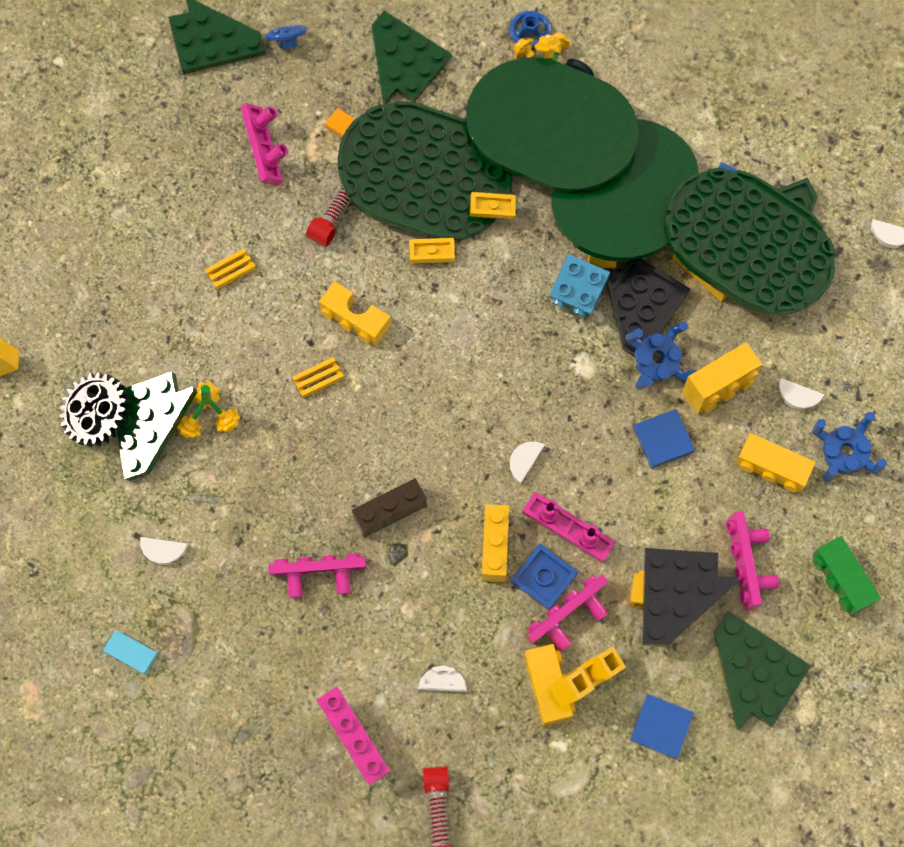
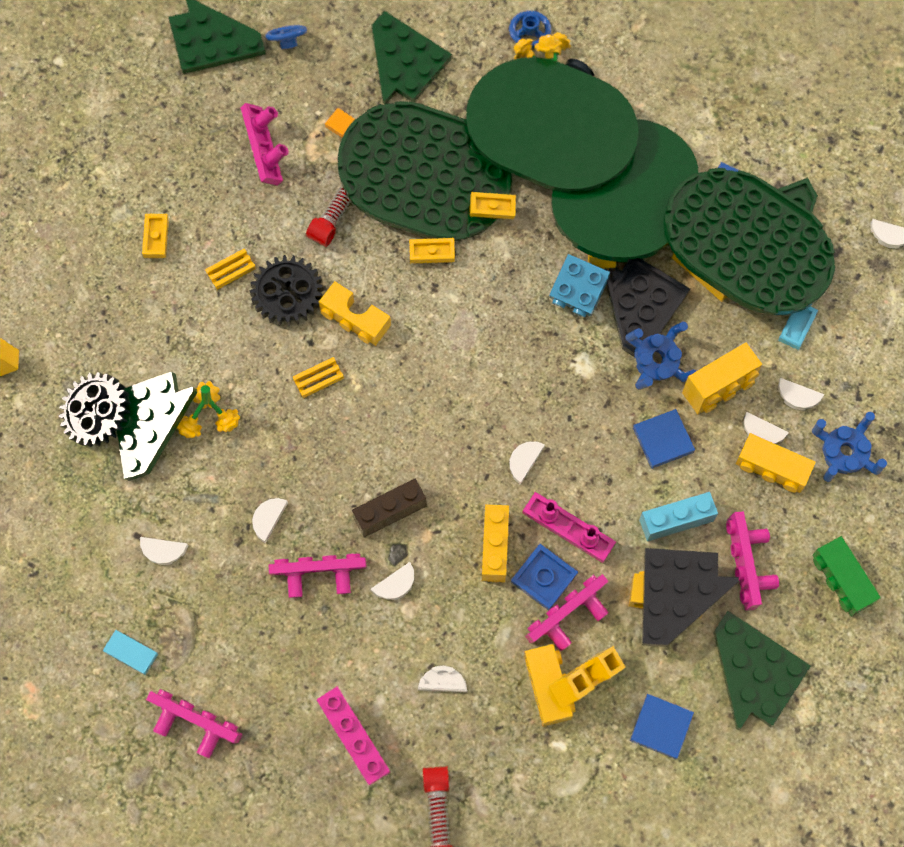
(155, 236): none -> yellow plate
(206, 720): none -> dark pink plate
(267, 516): none -> white tile
(300, 277): none -> black gear
(395, 585): none -> white tile
(678, 516): none -> medium azure brick
(763, 429): none -> white tile
(797, 327): none -> medium azure tile

